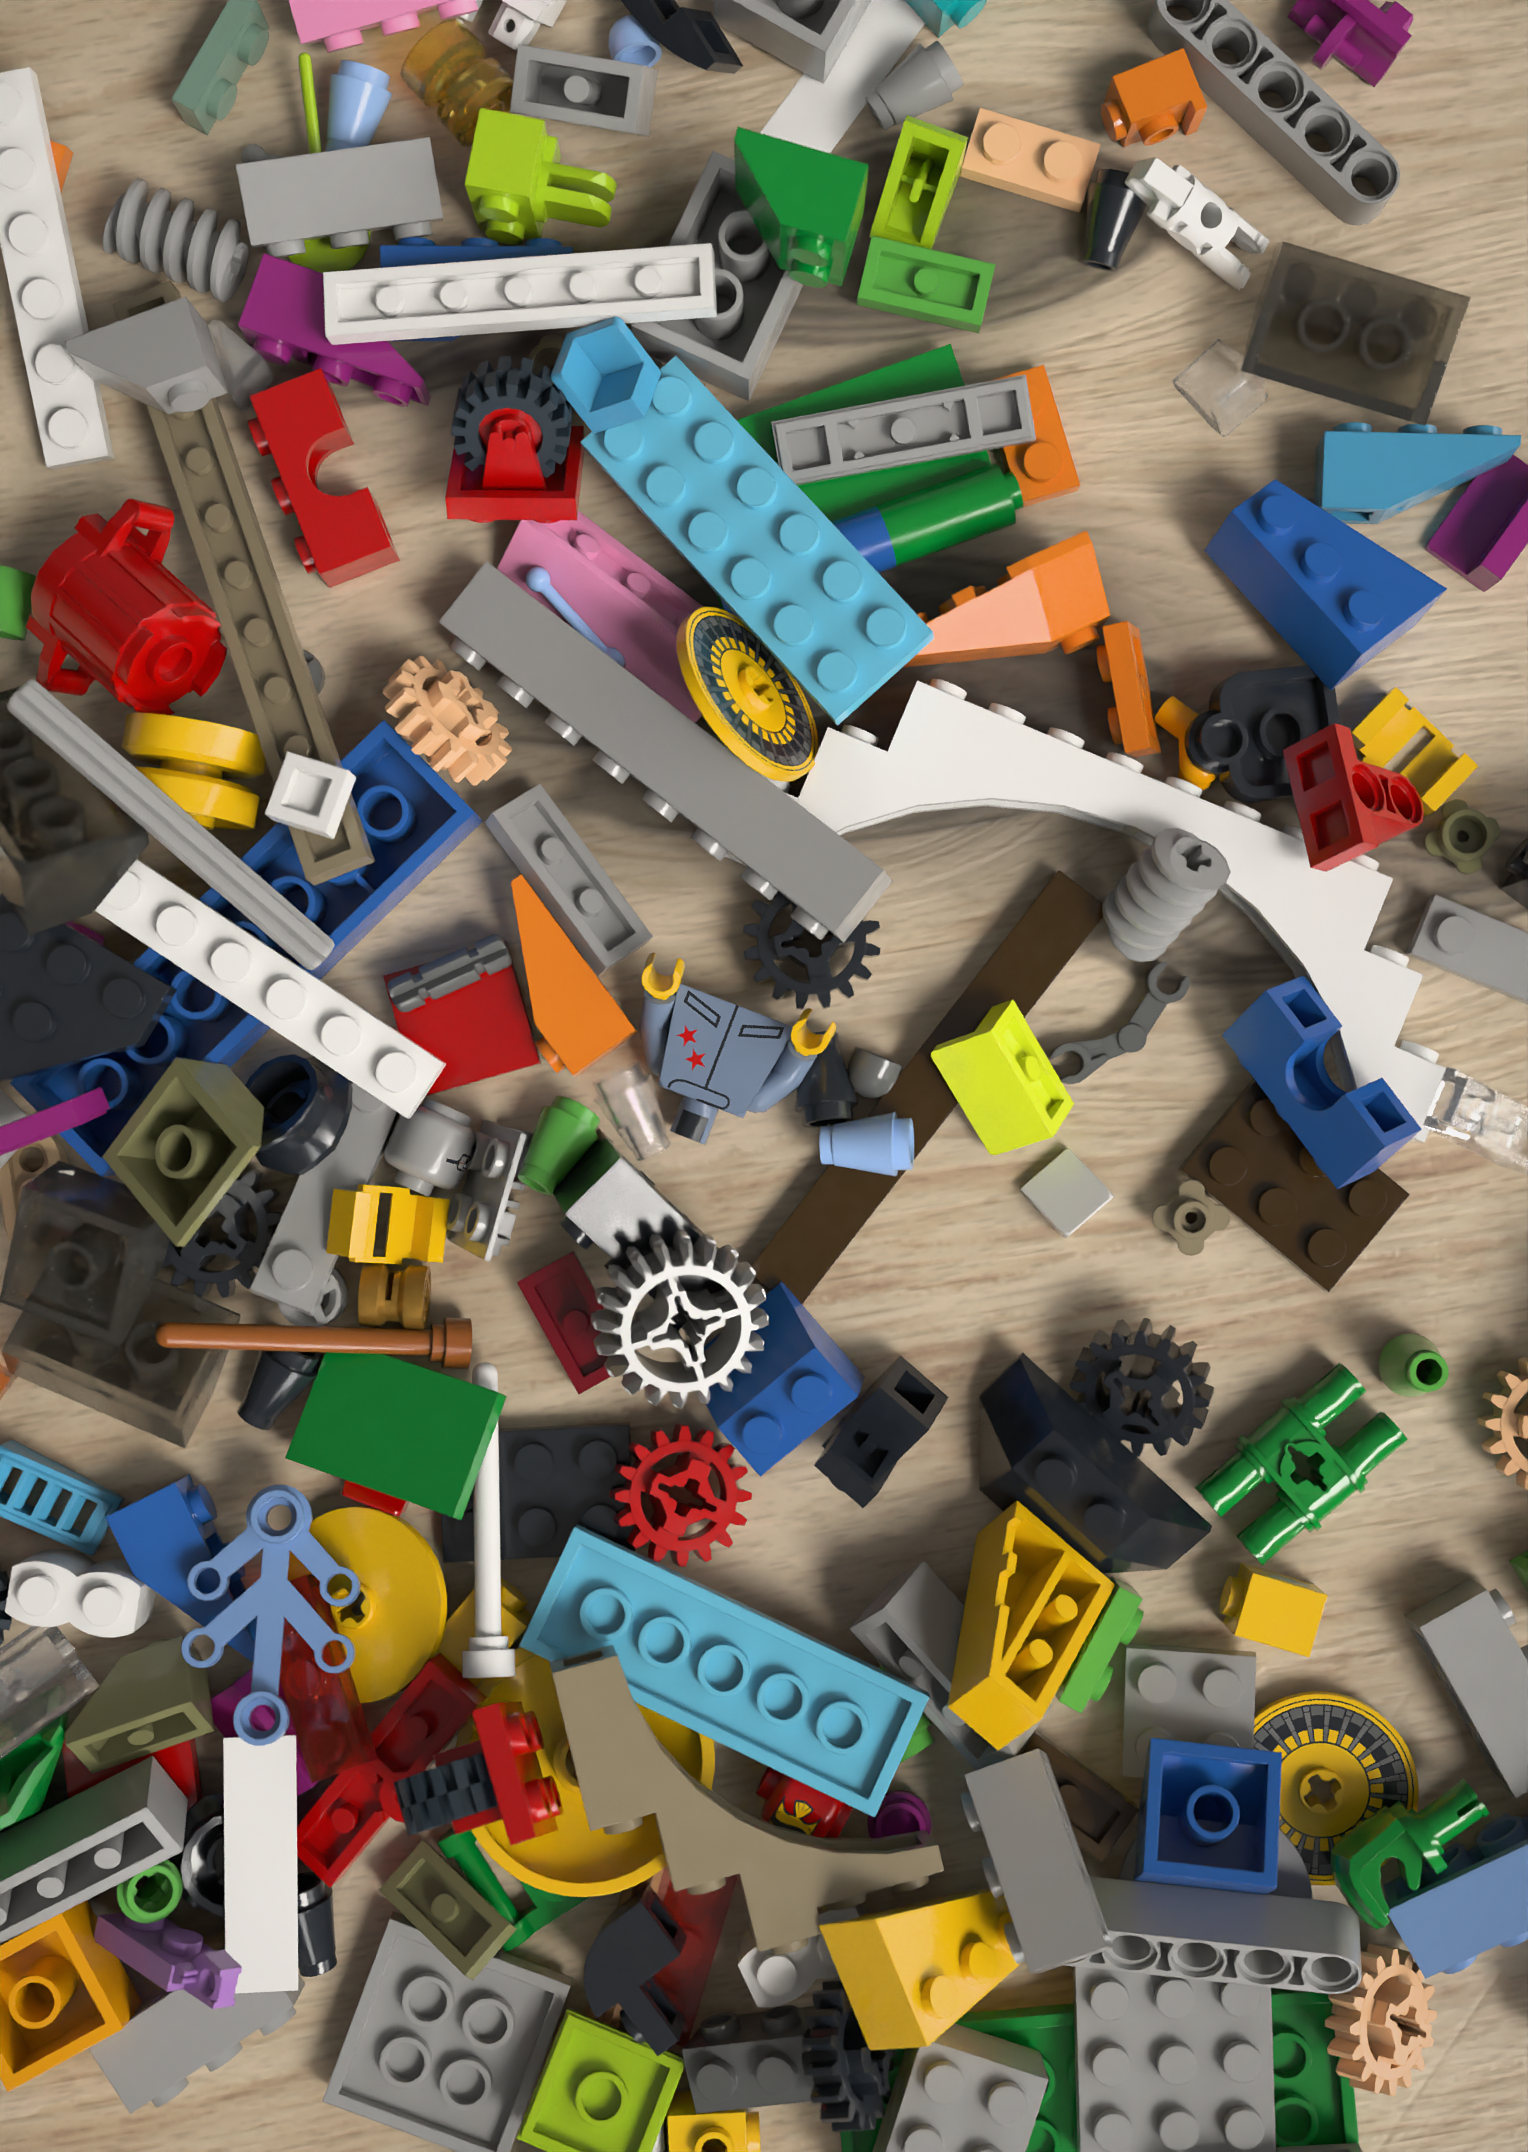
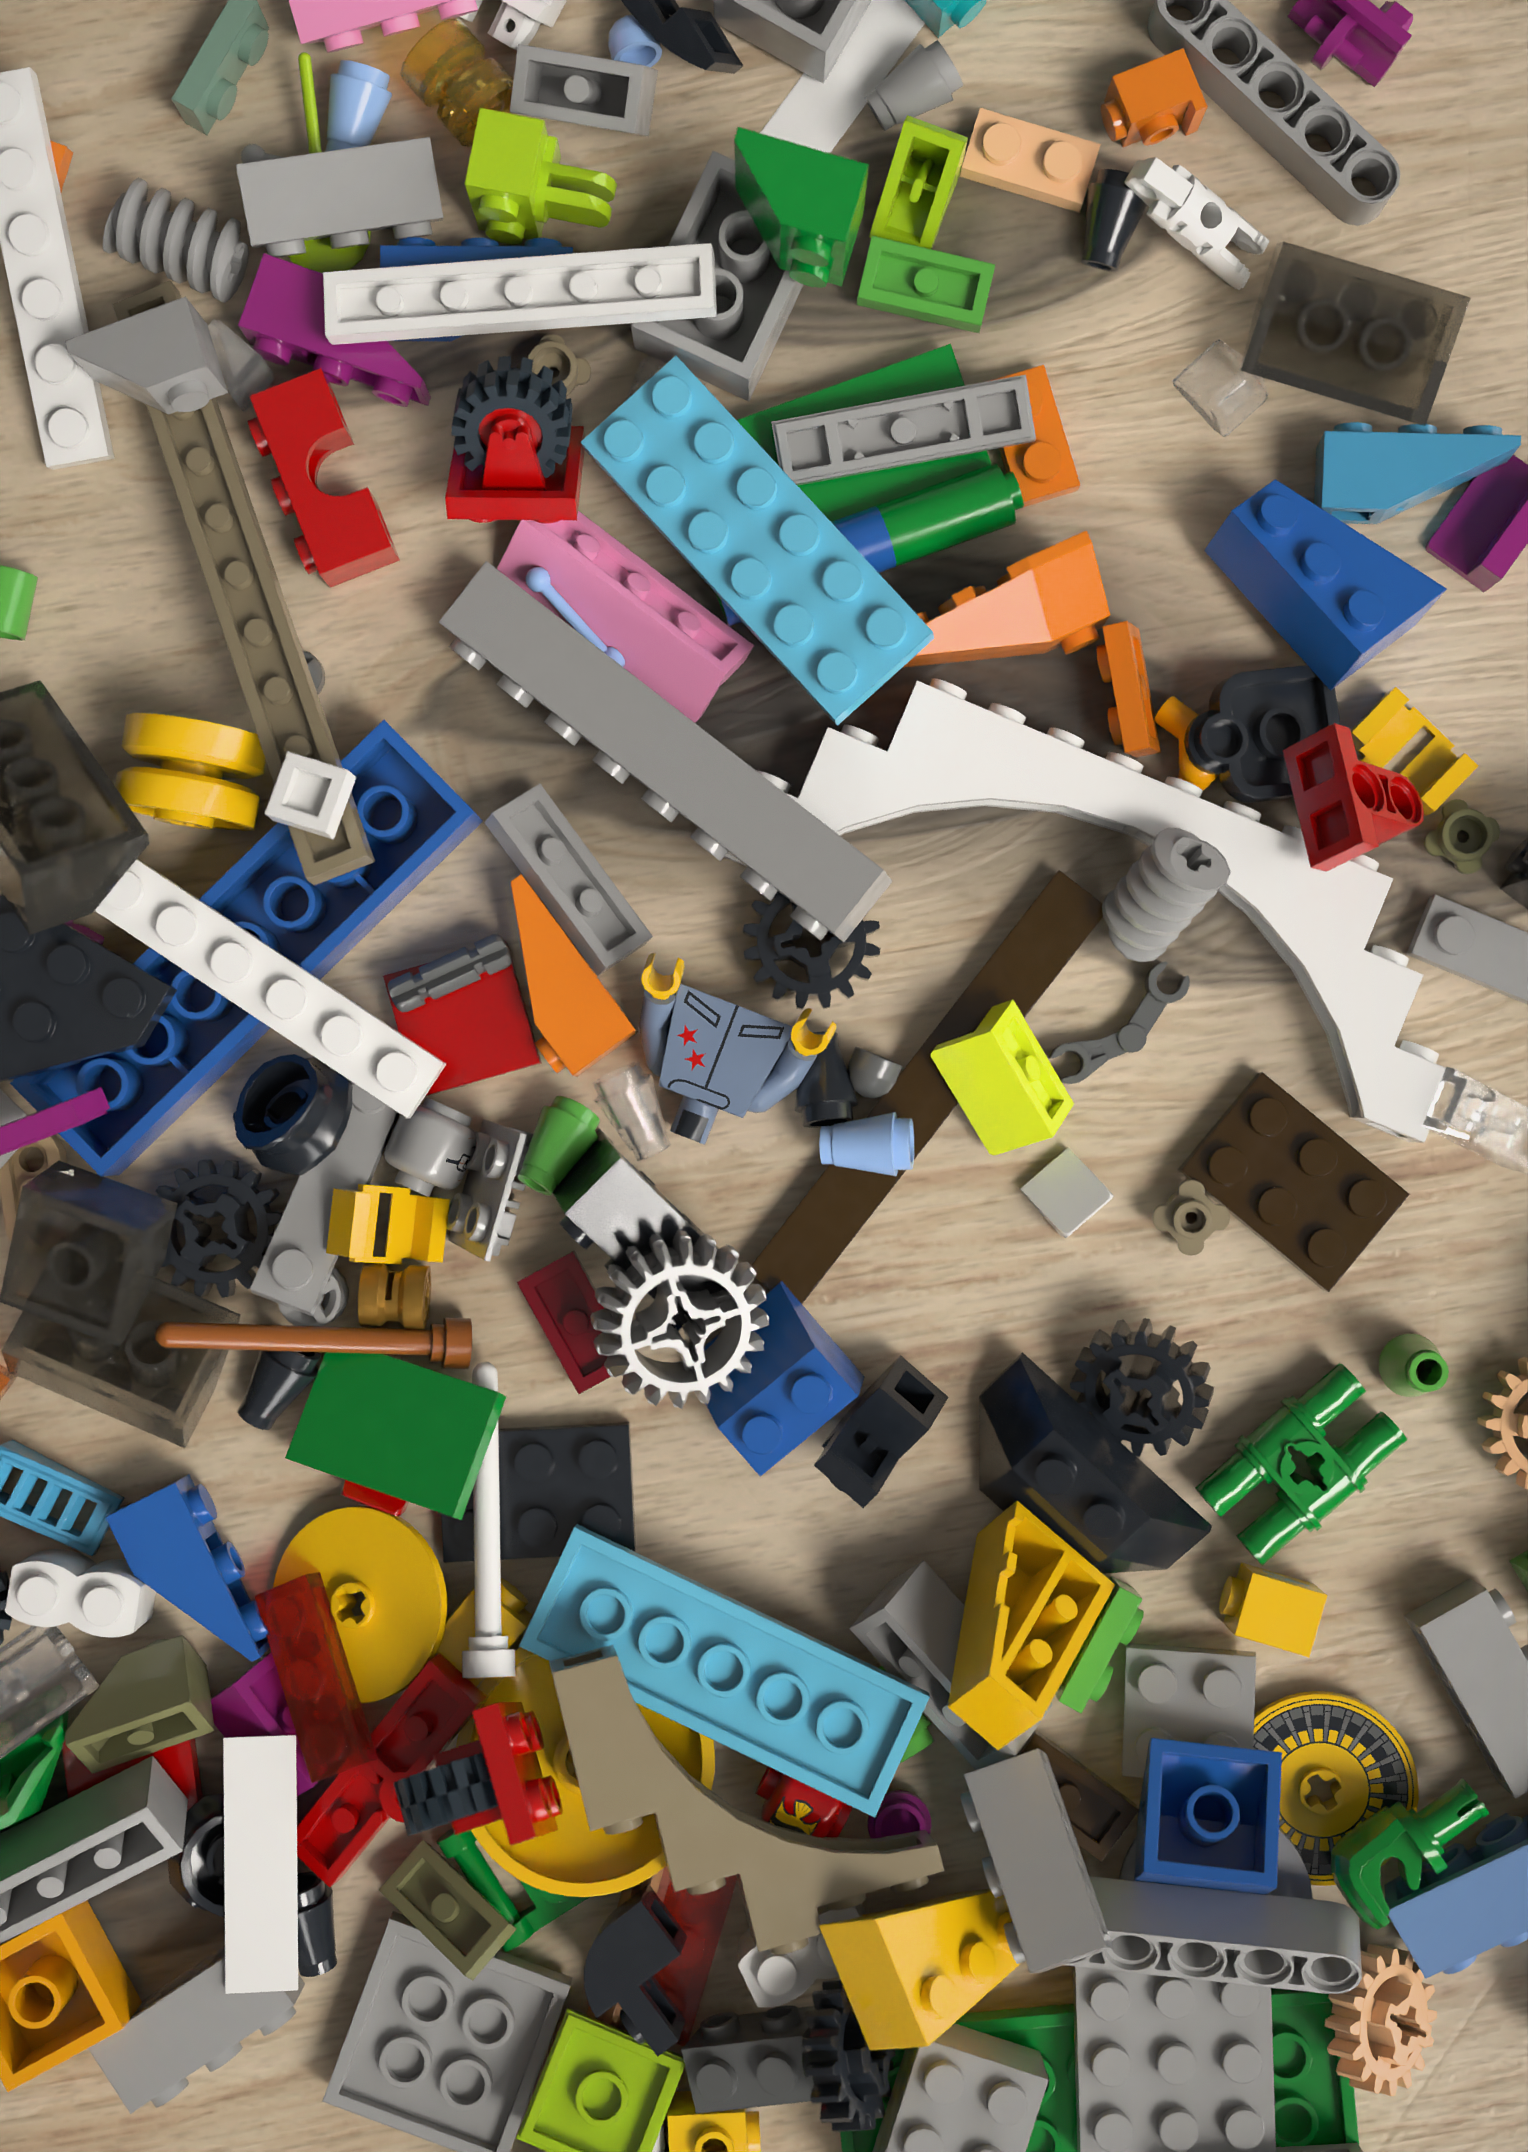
(123, 614): red container -> none
(155, 1898): bright green cone -> none
(169, 824): light grey axle -> none
(171, 1957): medium lavender hinge -> none
(187, 1144): olive slope -> none
(271, 1601): medium blue plant -> none
(447, 720): light nougat gear -> none
(606, 374): dark azure panel -> none
(670, 1517): red gear -> none
(746, 695): piece -> none
(1283, 1049): blue arch -> none

